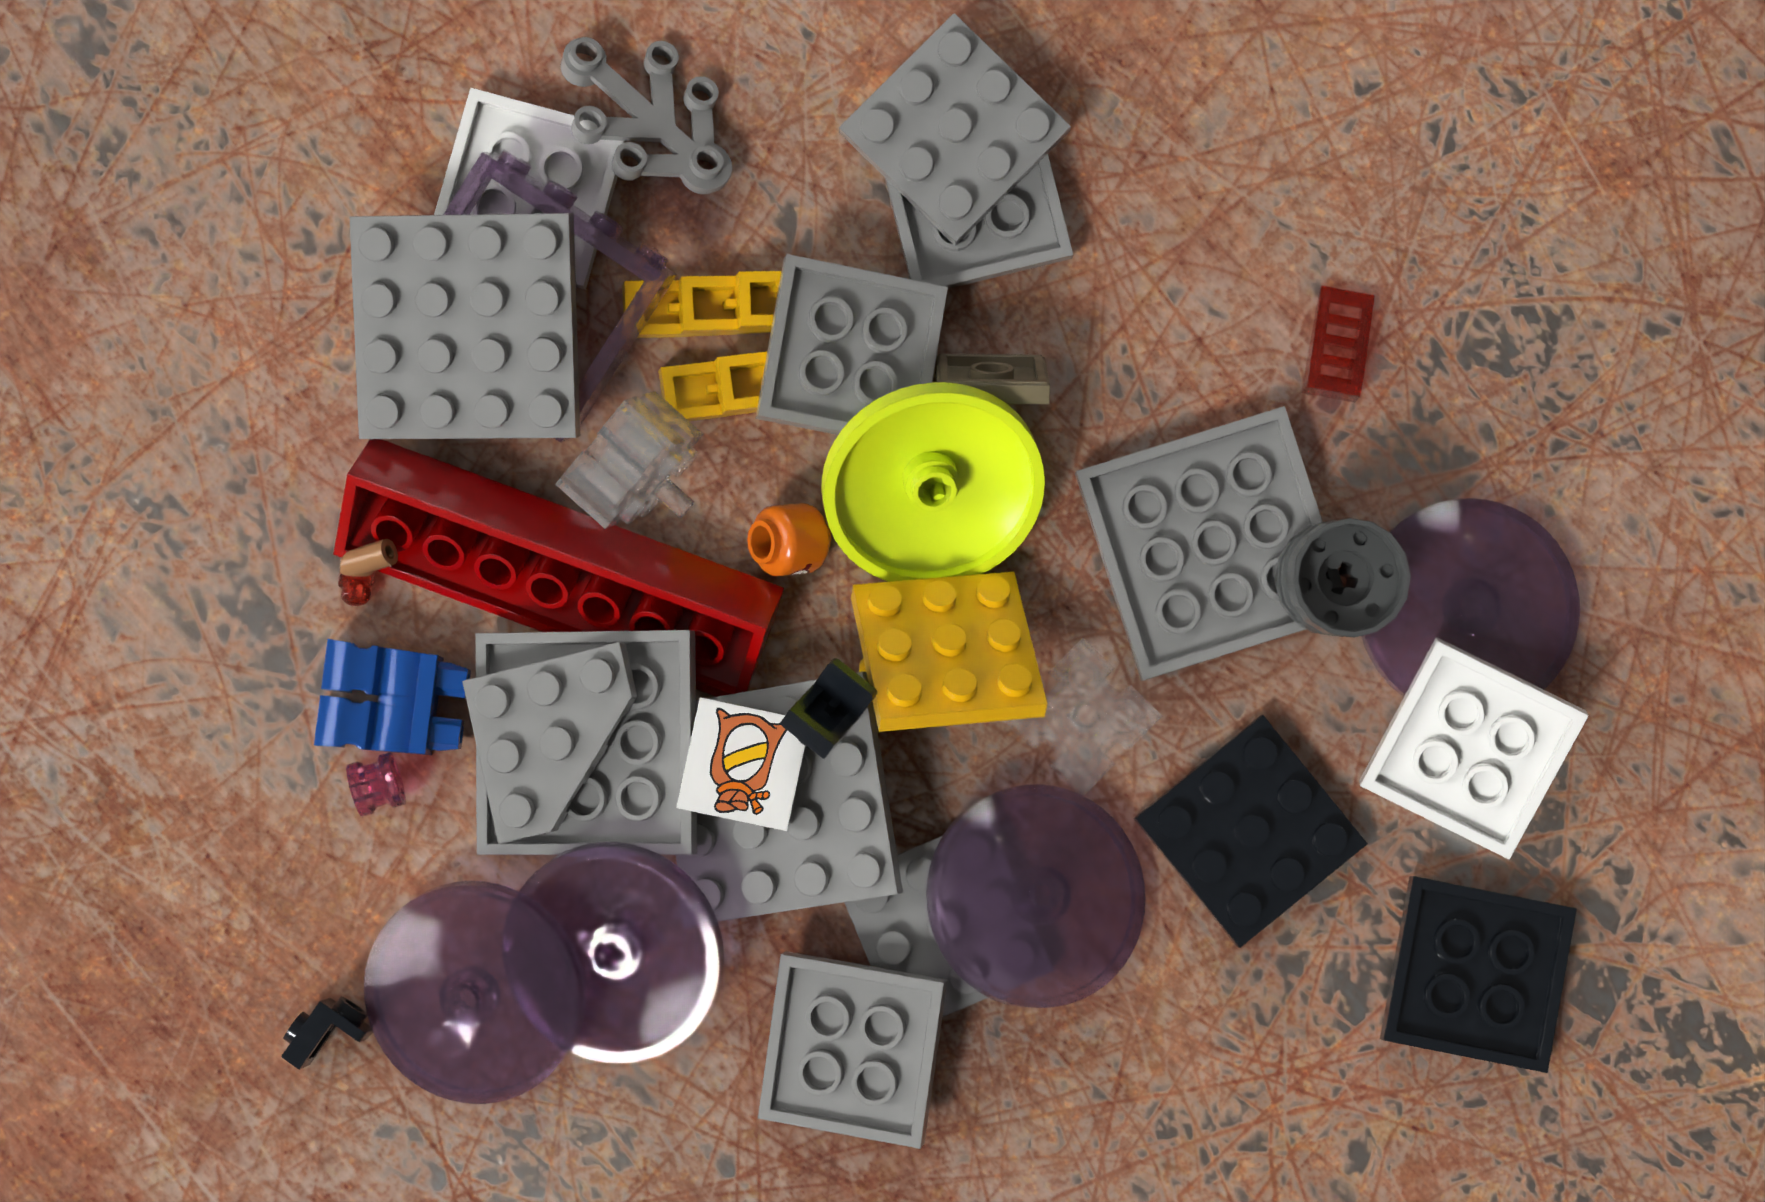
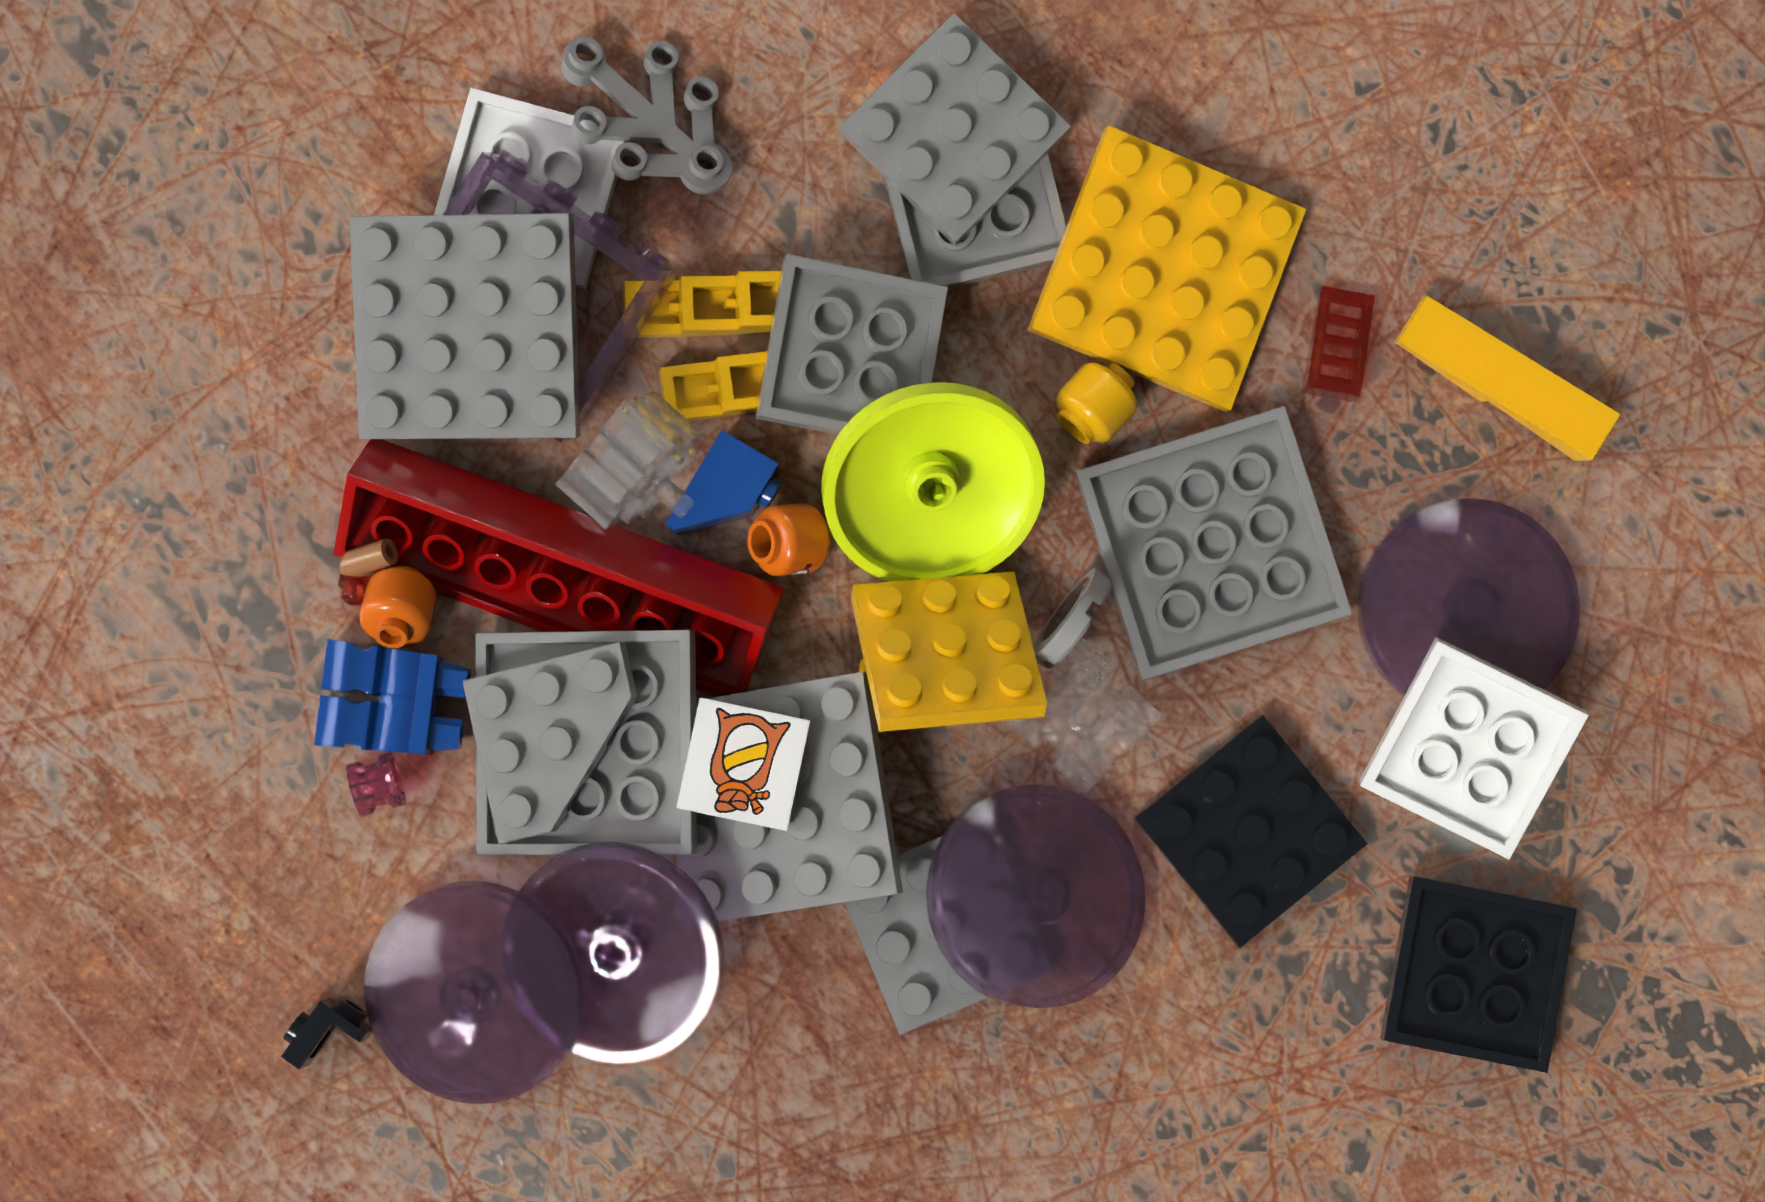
(398, 607): none -> orange head
(728, 486): none -> blue slope
(829, 708): black bracket -> none
(852, 1049): light grey plate -> none
(1006, 376): dark tan tile -> none
(1071, 618): none -> light grey tile
(1096, 402): none -> yellow head
(1167, 269): none -> yellow plate
(1373, 570): dark grey wheel -> none
(1507, 379): none -> yellow slope

